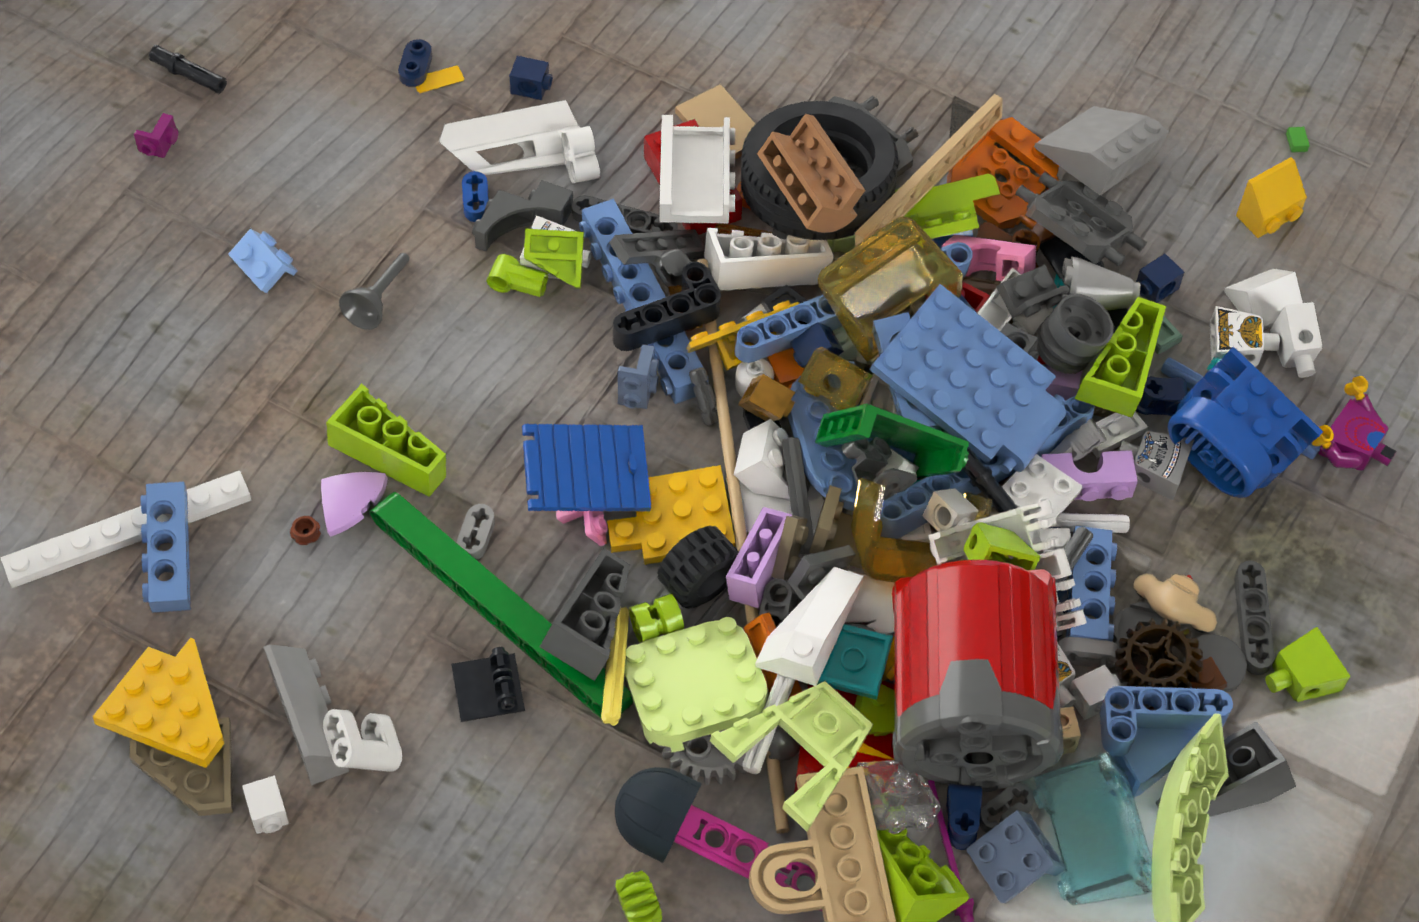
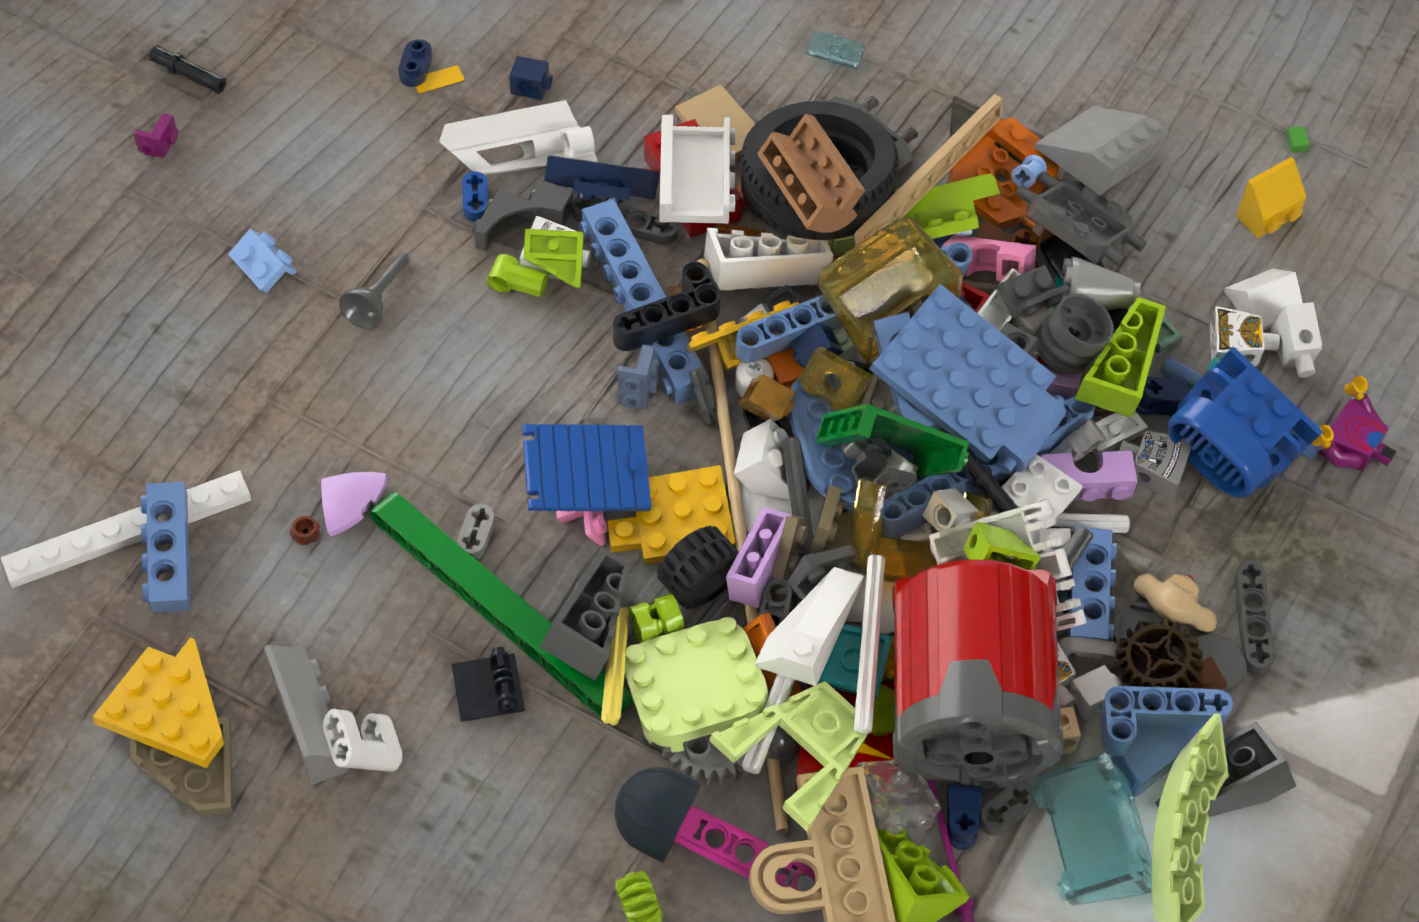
(265, 805): white brick -> none
(385, 442): lime wedge -> none
(601, 179): none -> dark blue bracket
(665, 250): dark grey plate -> none
(835, 49): none -> clear light blue plate
(869, 644): none -> white axle
(1014, 856): sand blue bracket -> none
(1029, 171): none -> light blue bush
(1159, 279): dark blue brick -> none
(1308, 668): lime torso -> none

